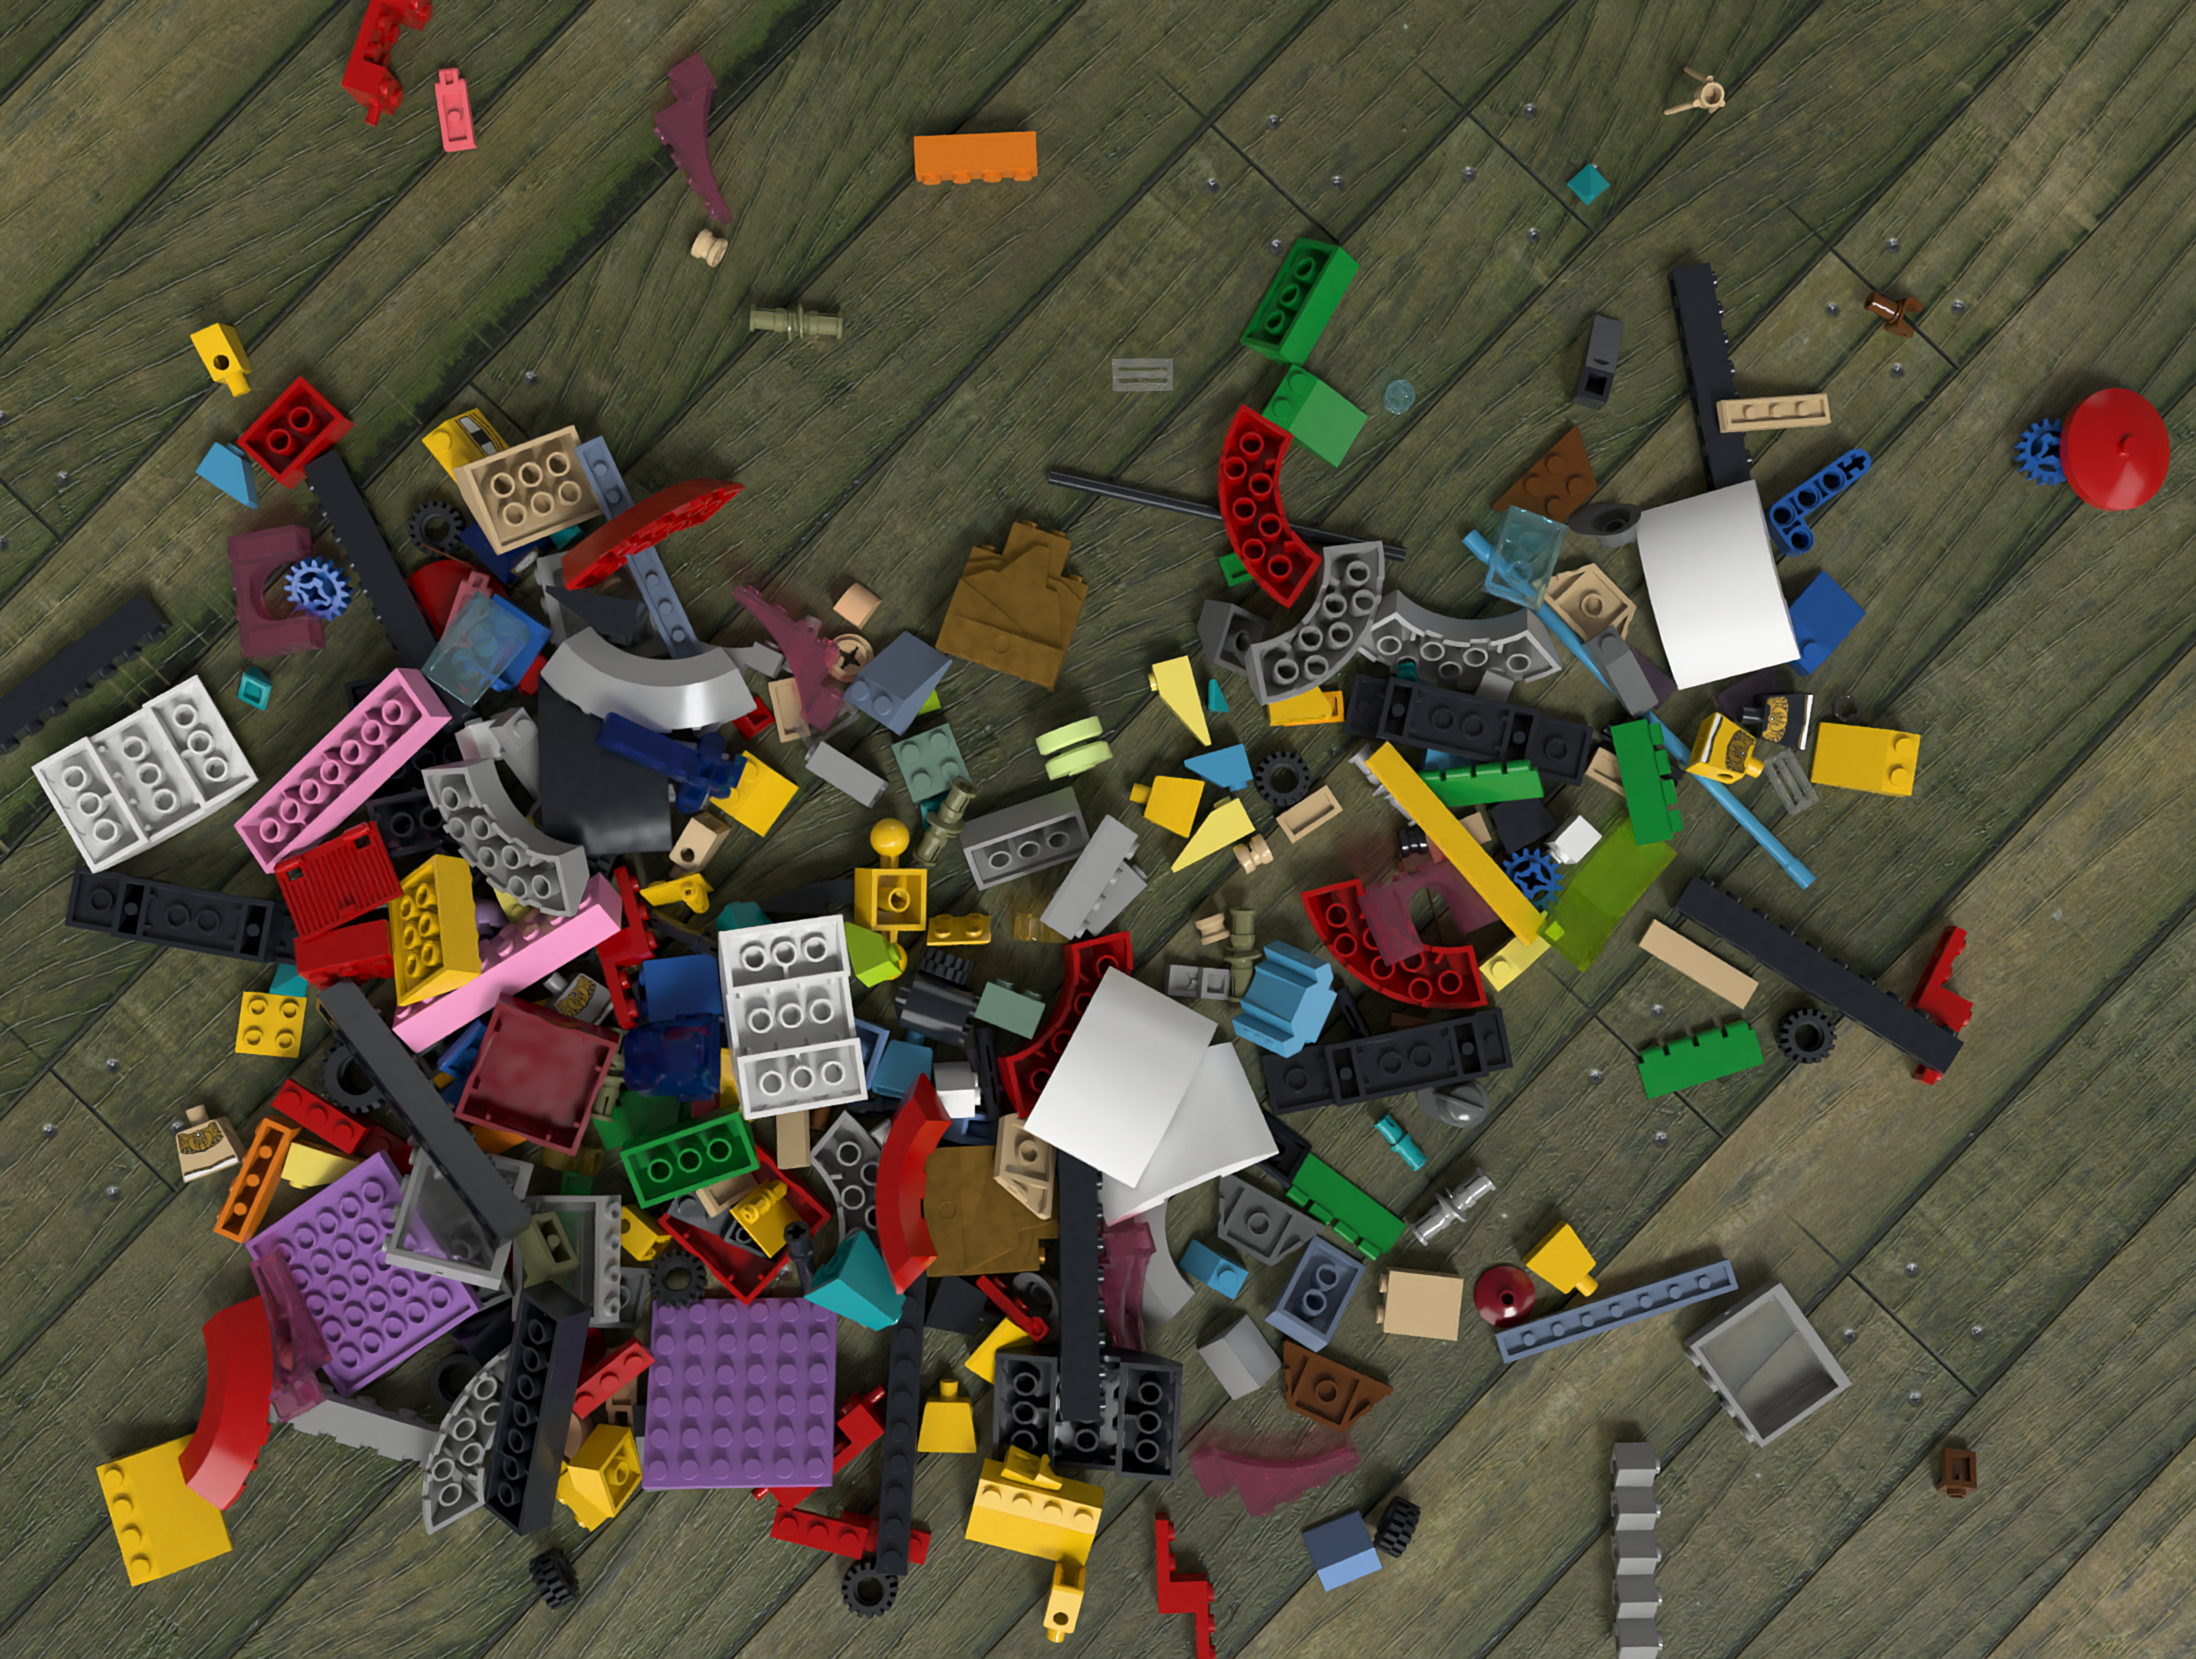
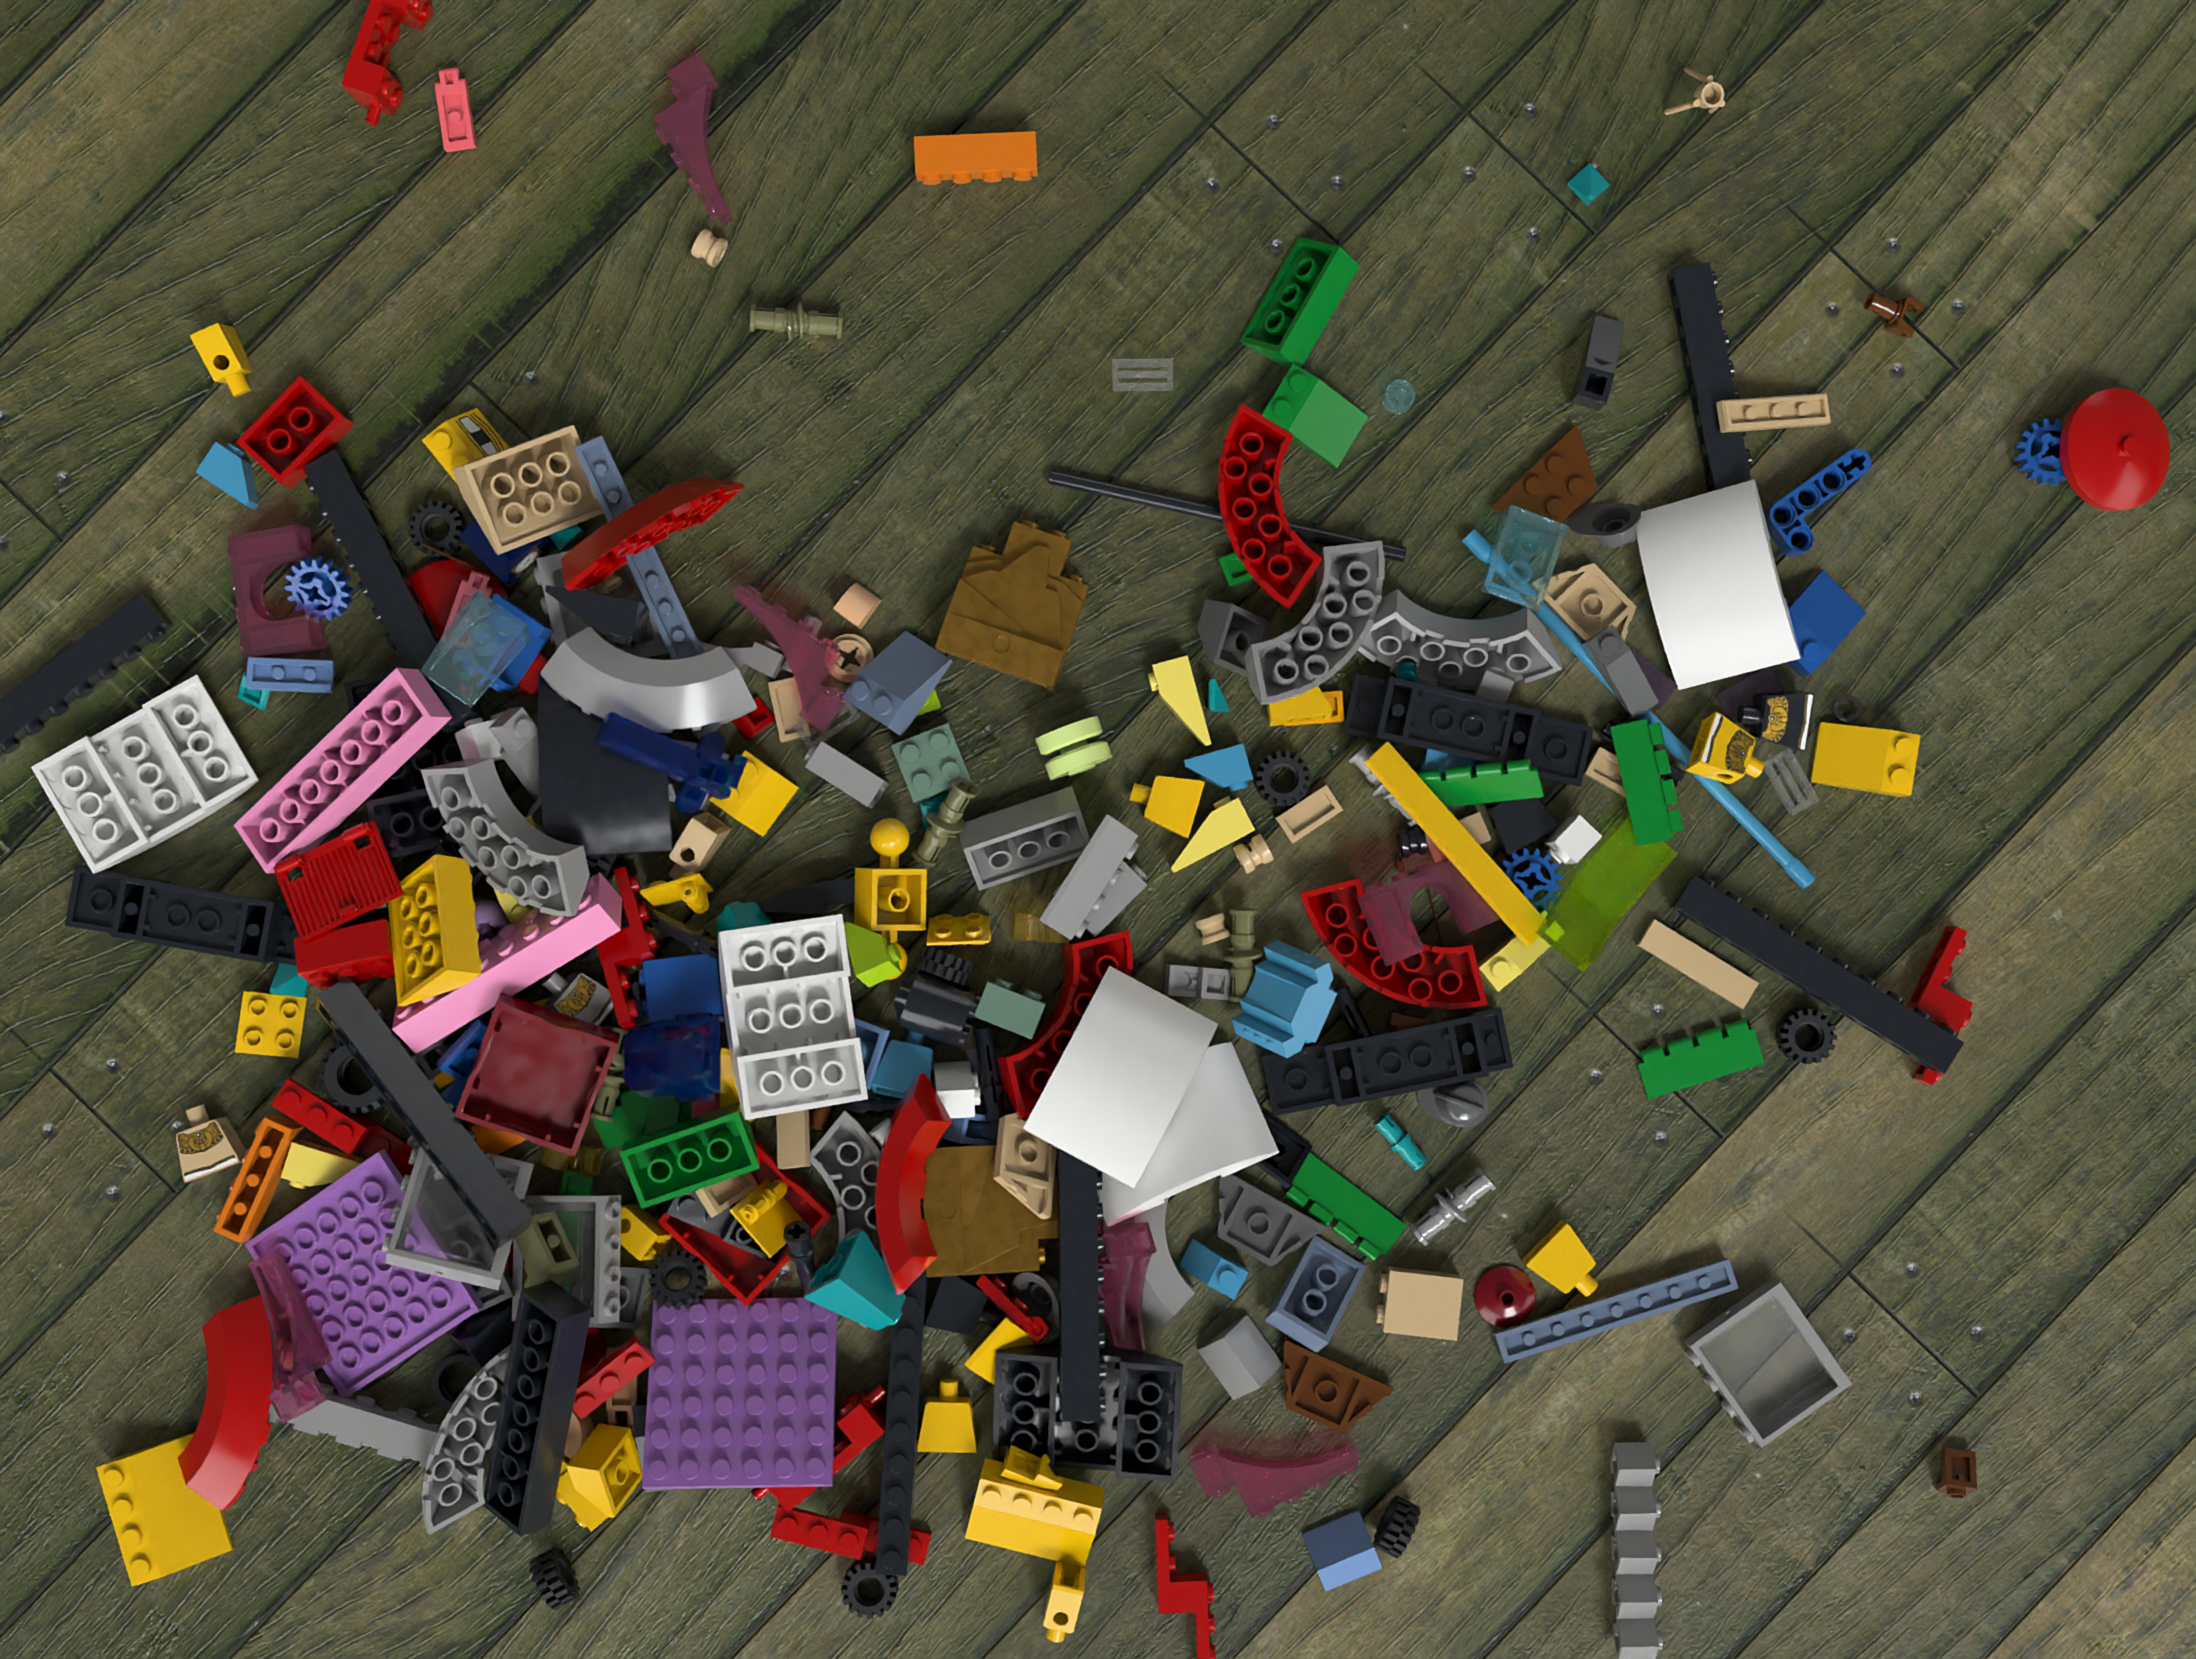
(290, 675): none -> medium blue hinge

